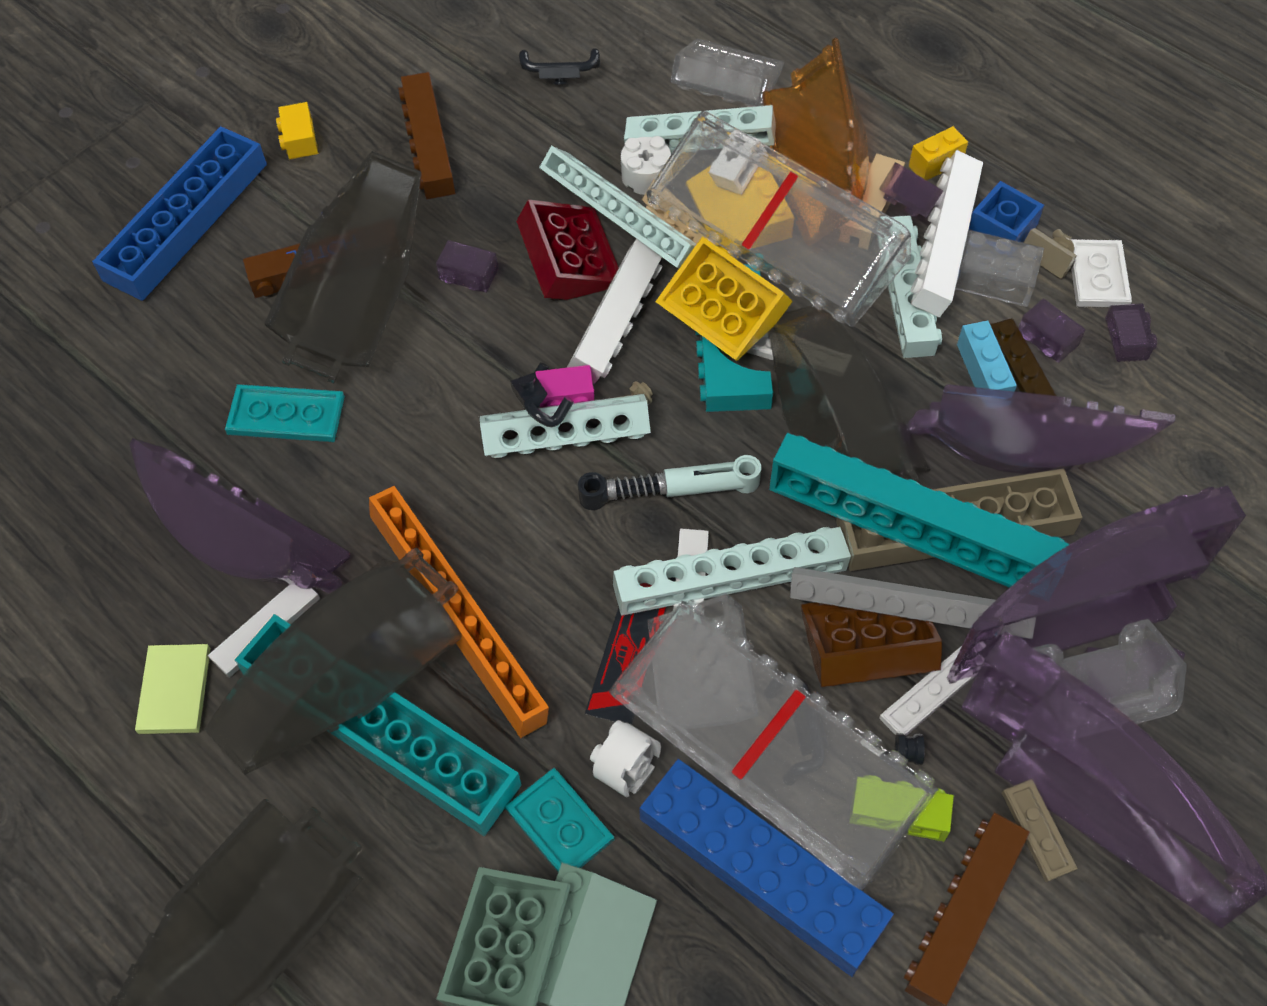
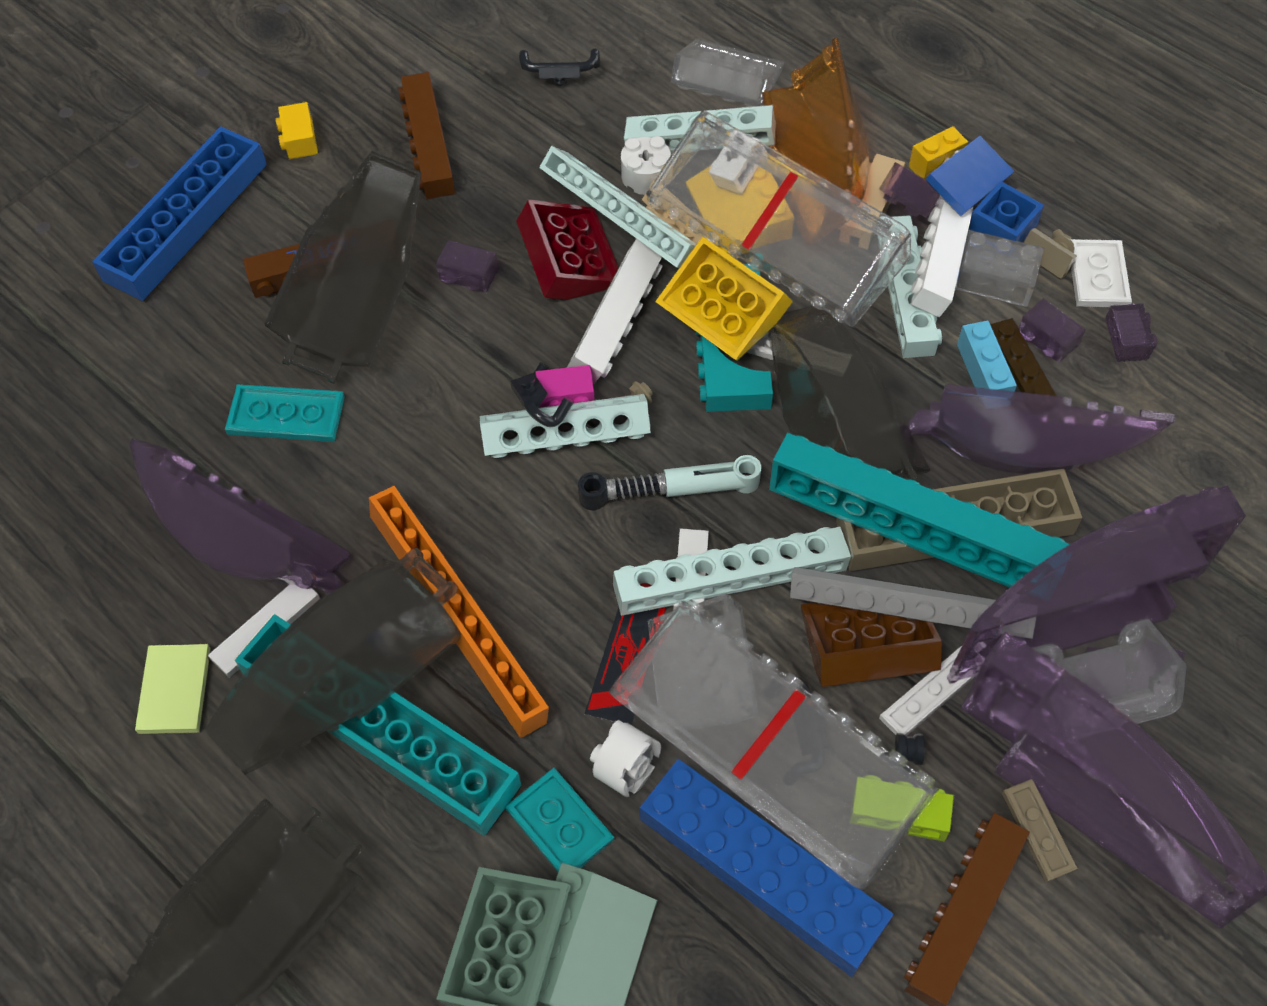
(969, 175): none -> blue tile

